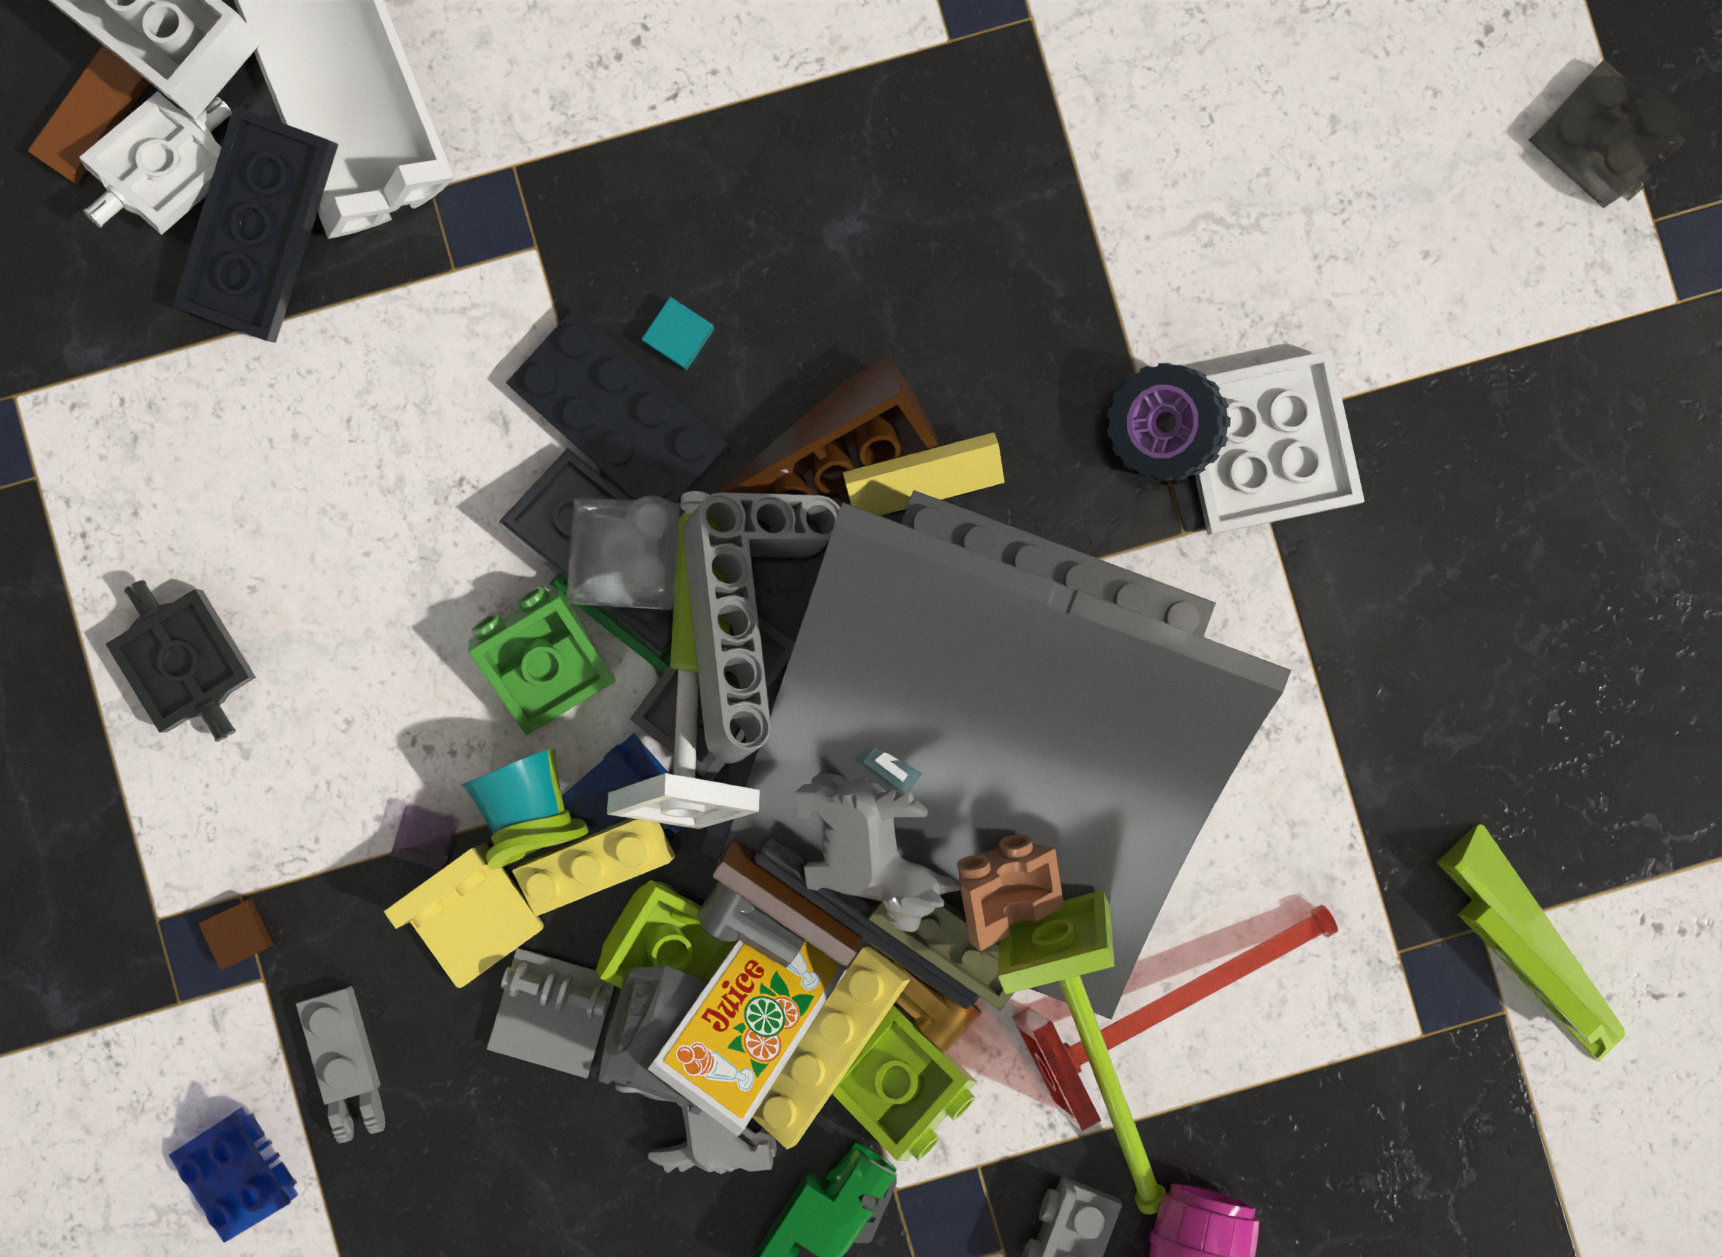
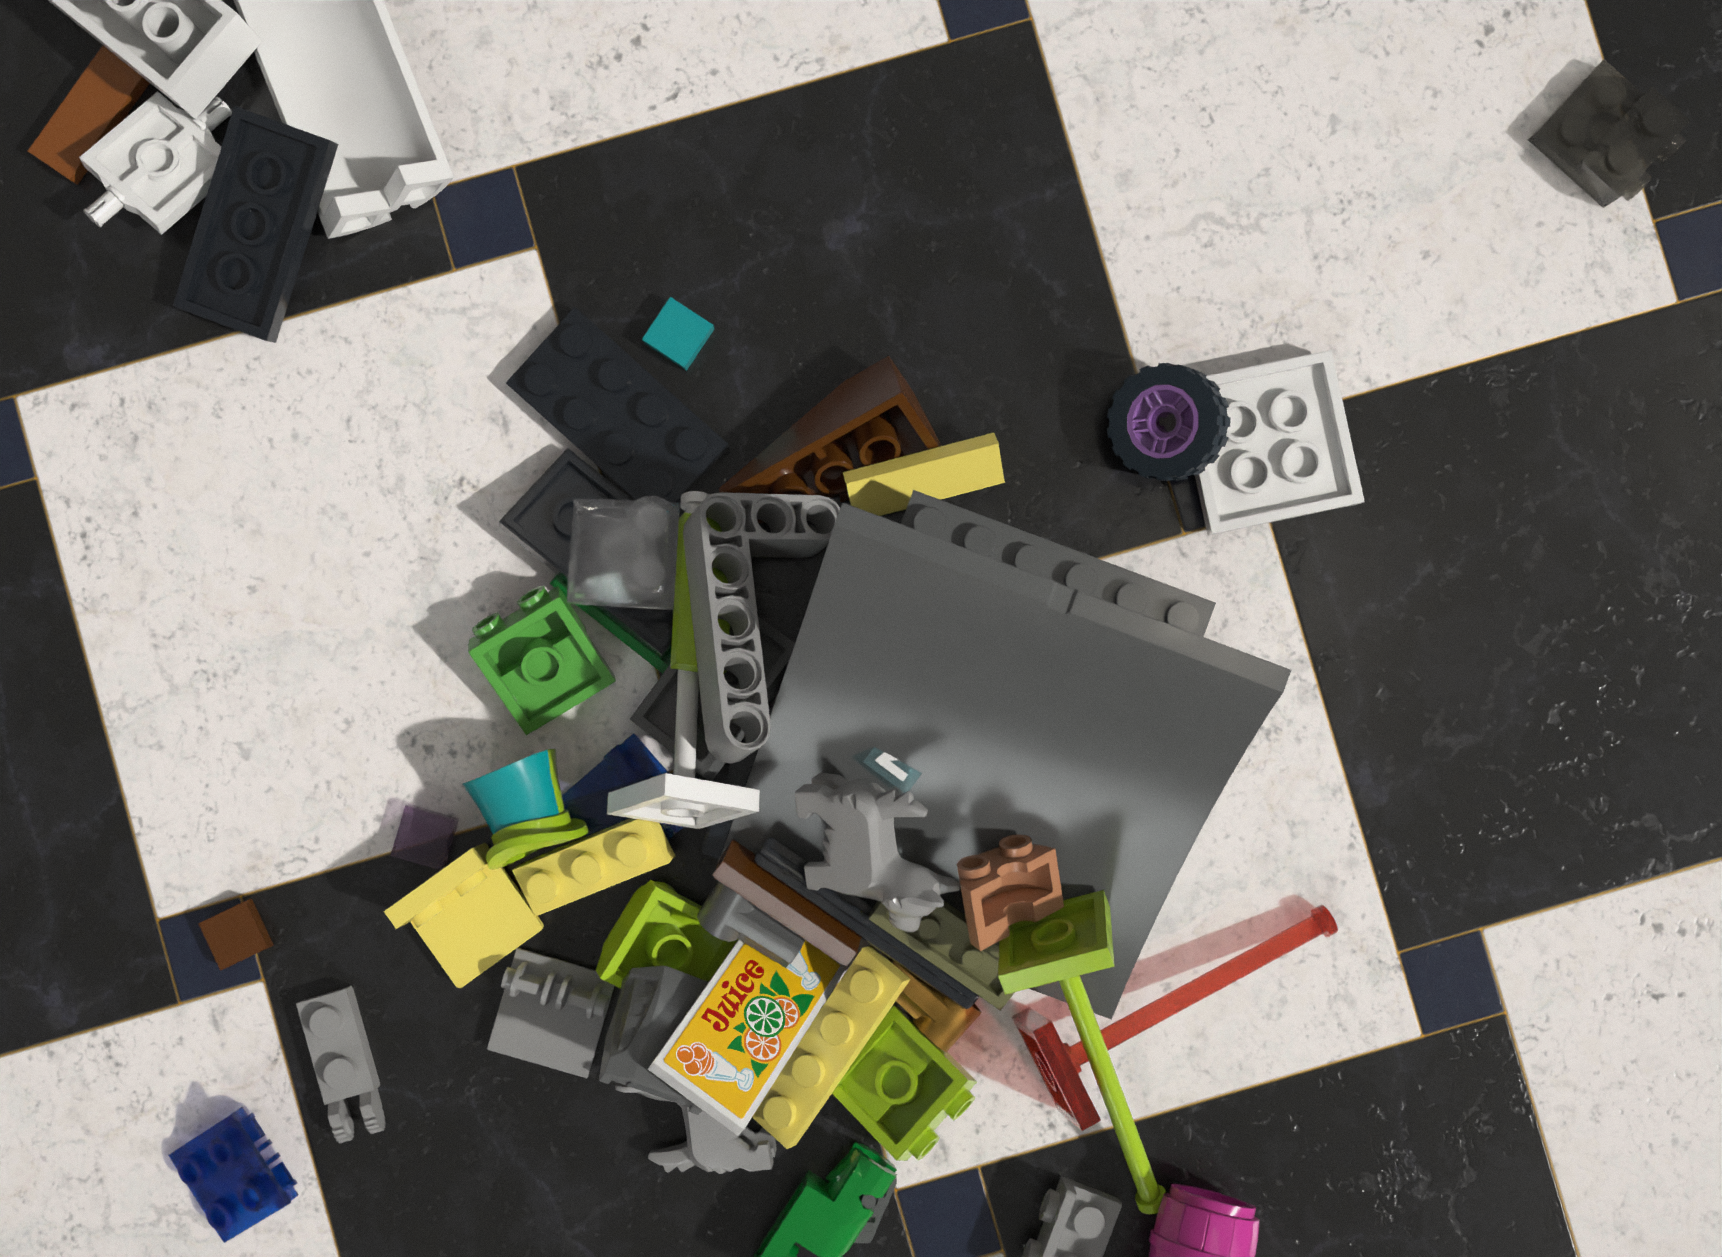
(180, 660): pearl dark grey plate -> none
(1527, 942): lime wedge -> none

